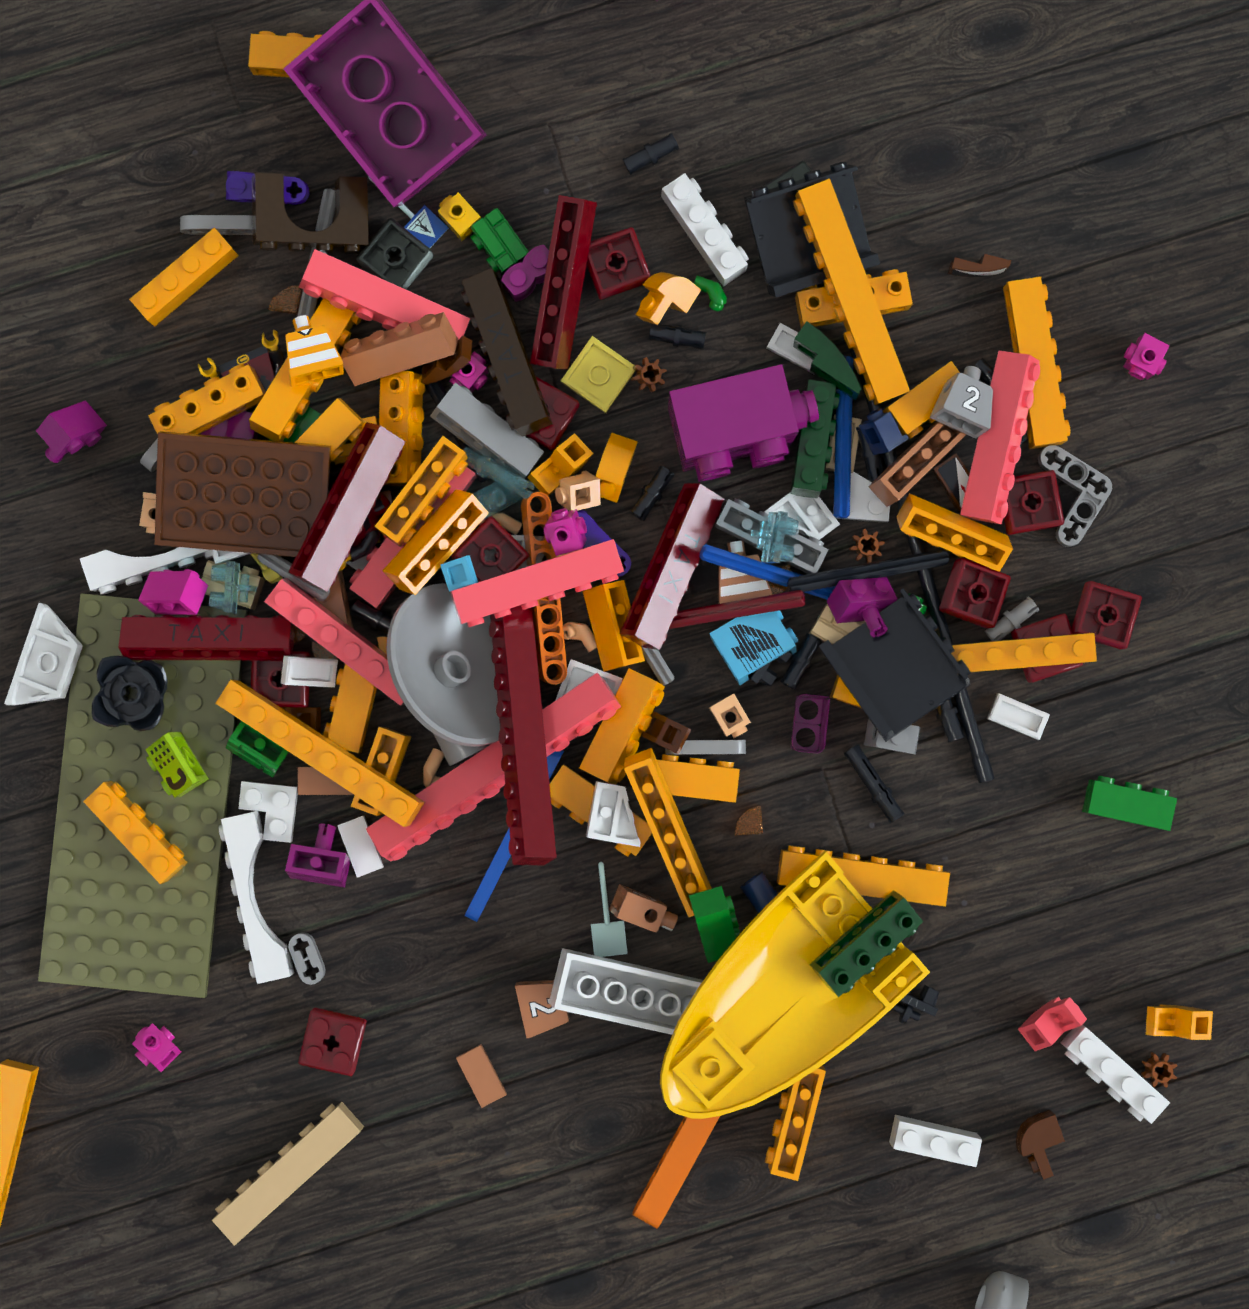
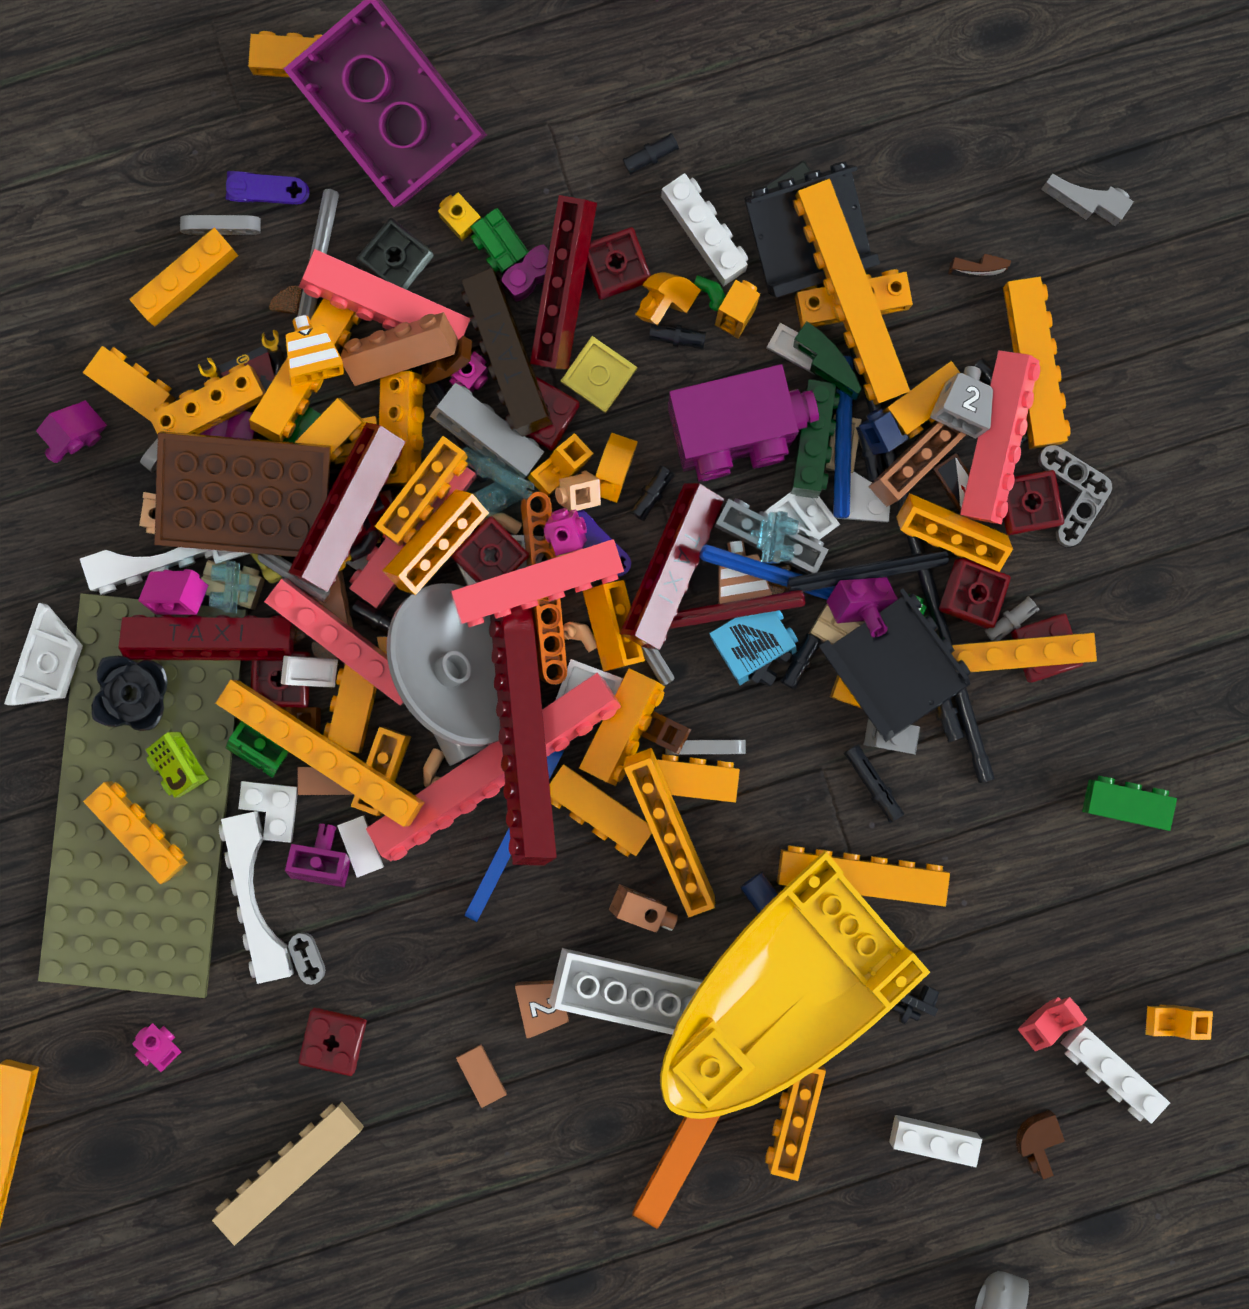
(127, 382): none -> light orange brick
(274, 228): dark brown arch -> none
(424, 225): piece -> none
(459, 573): medium azure tile -> none
(608, 937): light aqua piece -> none
(611, 816): white wing -> none
(651, 367): dark orange gear -> none
(715, 921): green brick -> none
(730, 704): light nougat brick -> none
(737, 308): none -> light orange brick
(750, 822): clear orange tile -> none
(821, 718): magenta piece -> none
(866, 943): dark green brick -> none
(874, 545): dark orange gear -> none
(1018, 716): white tile -> none
(1108, 204): none -> light grey slope
(1120, 604): dark red brick -> none
(1145, 357): dark pink brick -> none
(1156, 1077): dark orange gear -> none

